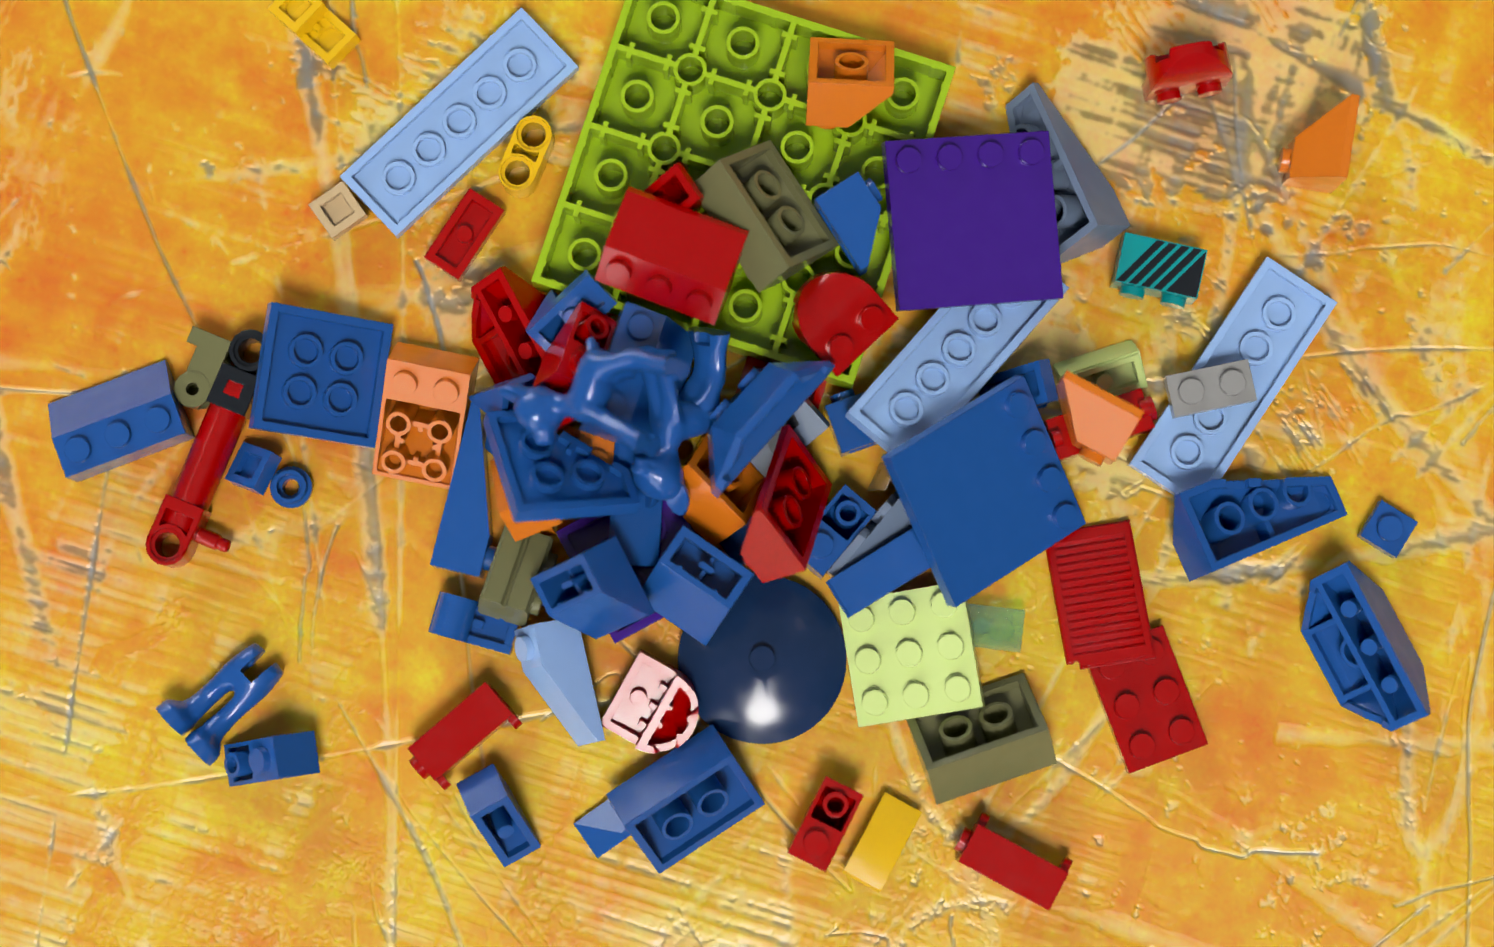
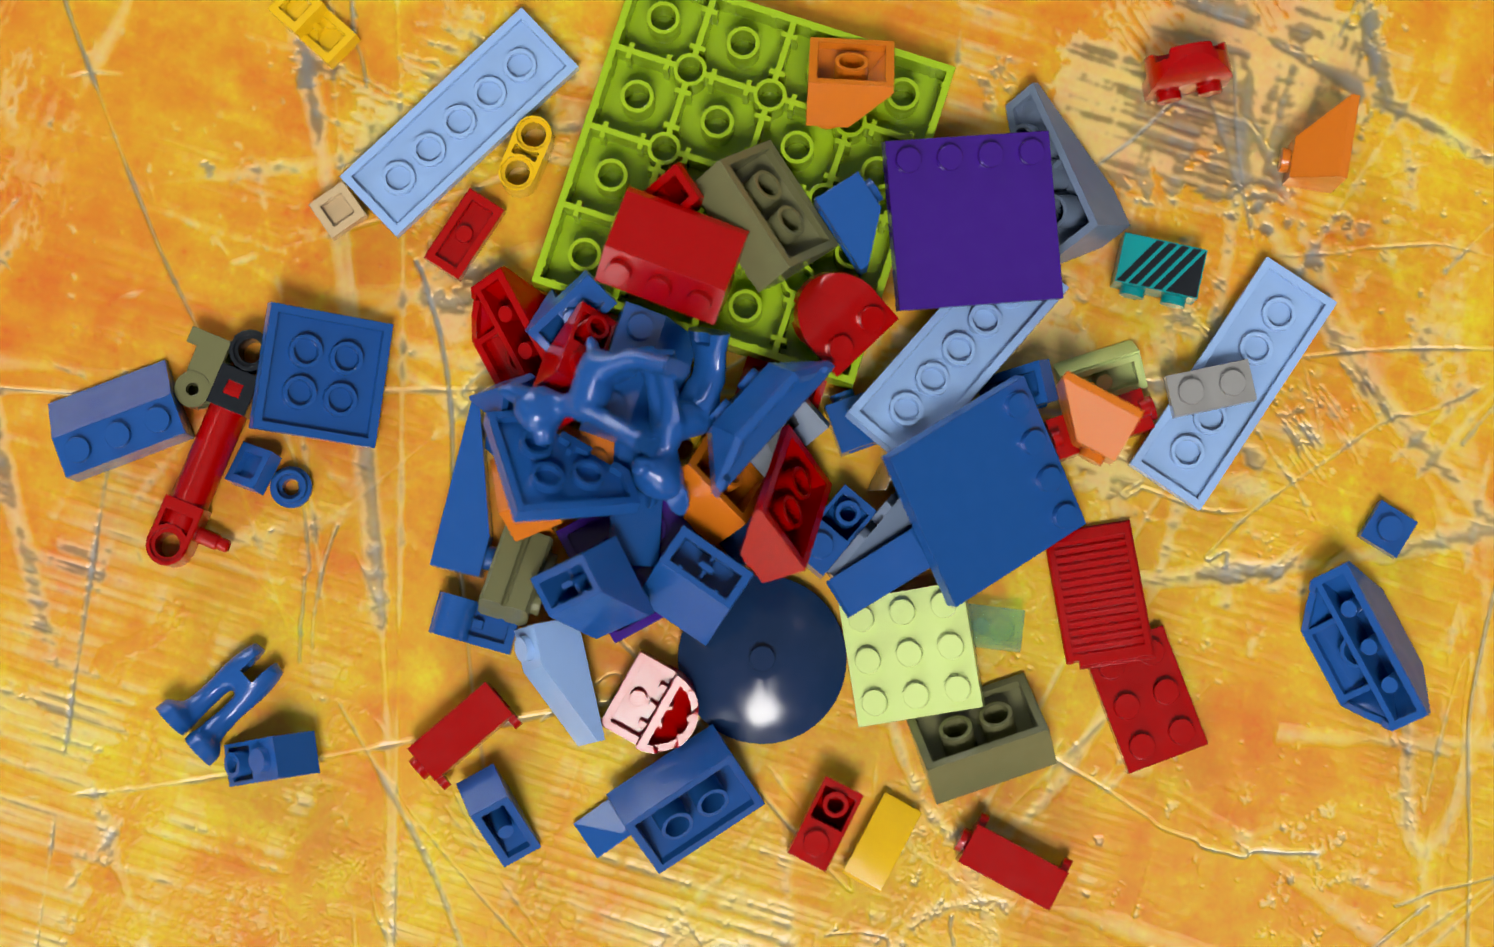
(423, 414): orange slope -> none
(1240, 518): blue wedge -> none

